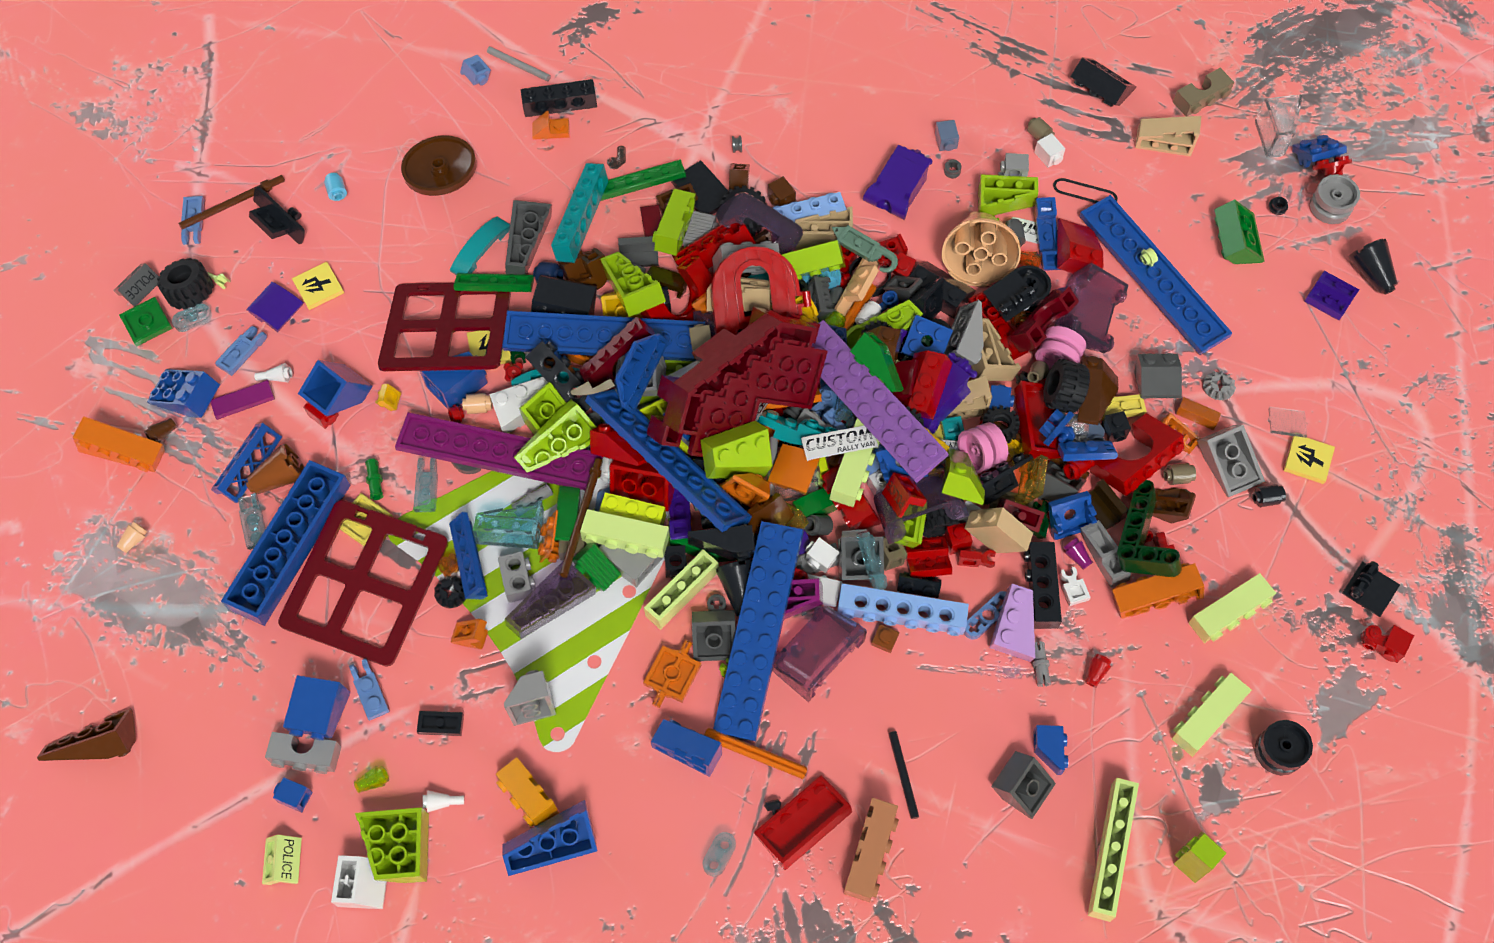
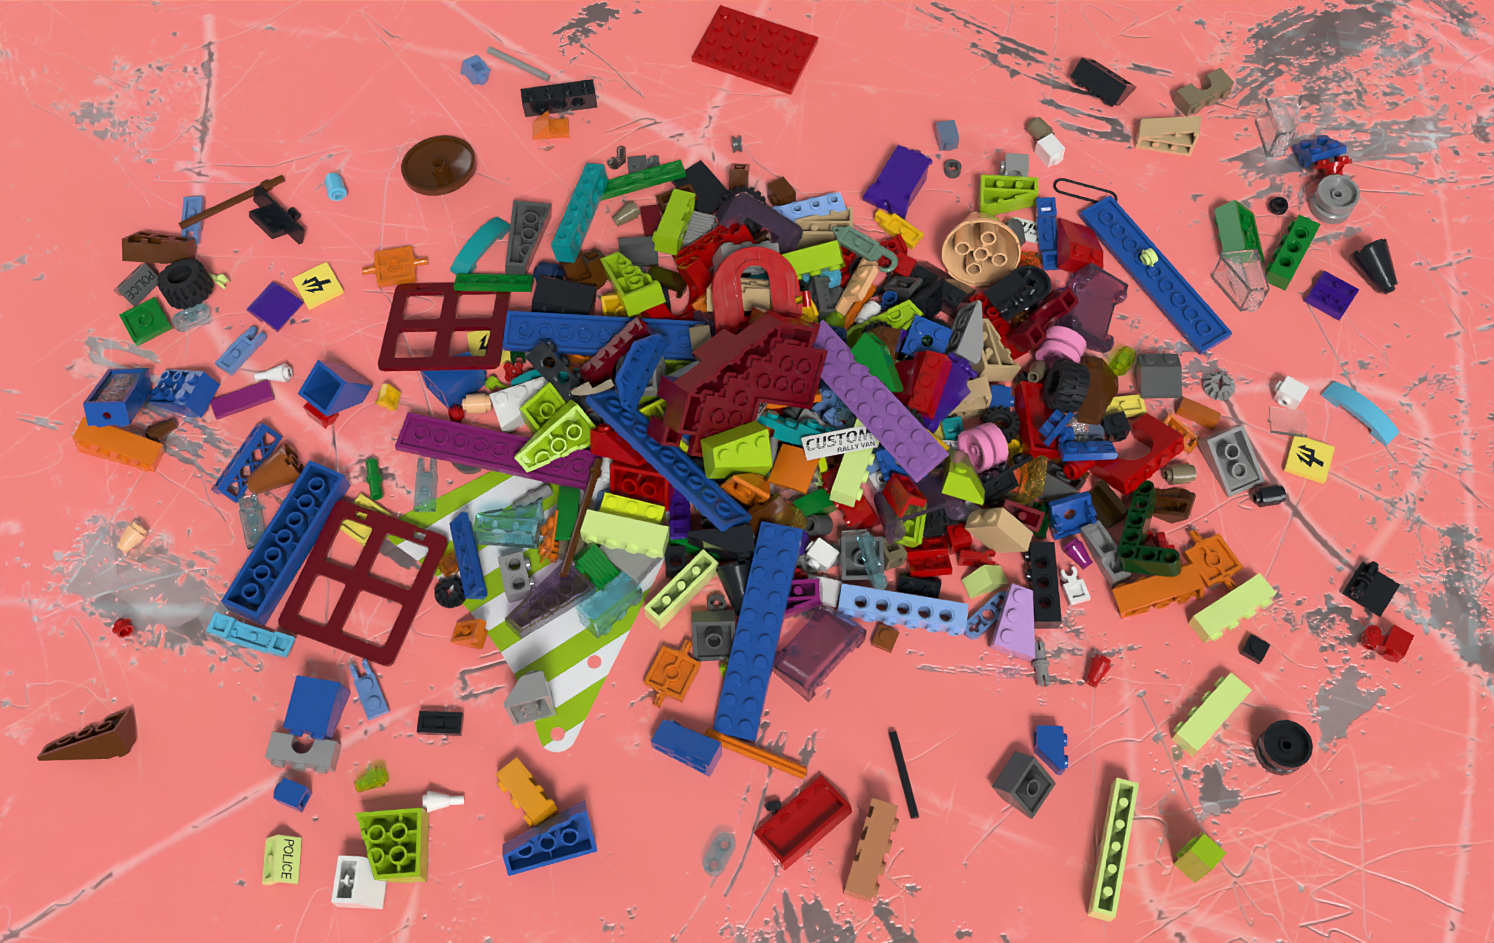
(118, 397): none -> blue brick
(123, 627): none -> red plate
(157, 247): none -> reddish brown wedge
(250, 636): none -> medium azure slope
(395, 266): none -> orange plate
(493, 382): none -> lime hand
(610, 605): none -> clear light blue wedge
(626, 214): none -> dark tan cone
(640, 163): none -> dark grey plate
(755, 49): none -> red plate
(895, 225): none -> yellow hinge
(984, 580): none -> yellowish green slope
(1123, 360): none -> clear neon green brick
(1213, 560): none -> orange plate
(1241, 278): none -> clear slope
(1255, 649): none -> black plate
(1290, 392): none -> white brick
(1292, 251): none -> green brick
(1363, 409): none -> medium azure slope

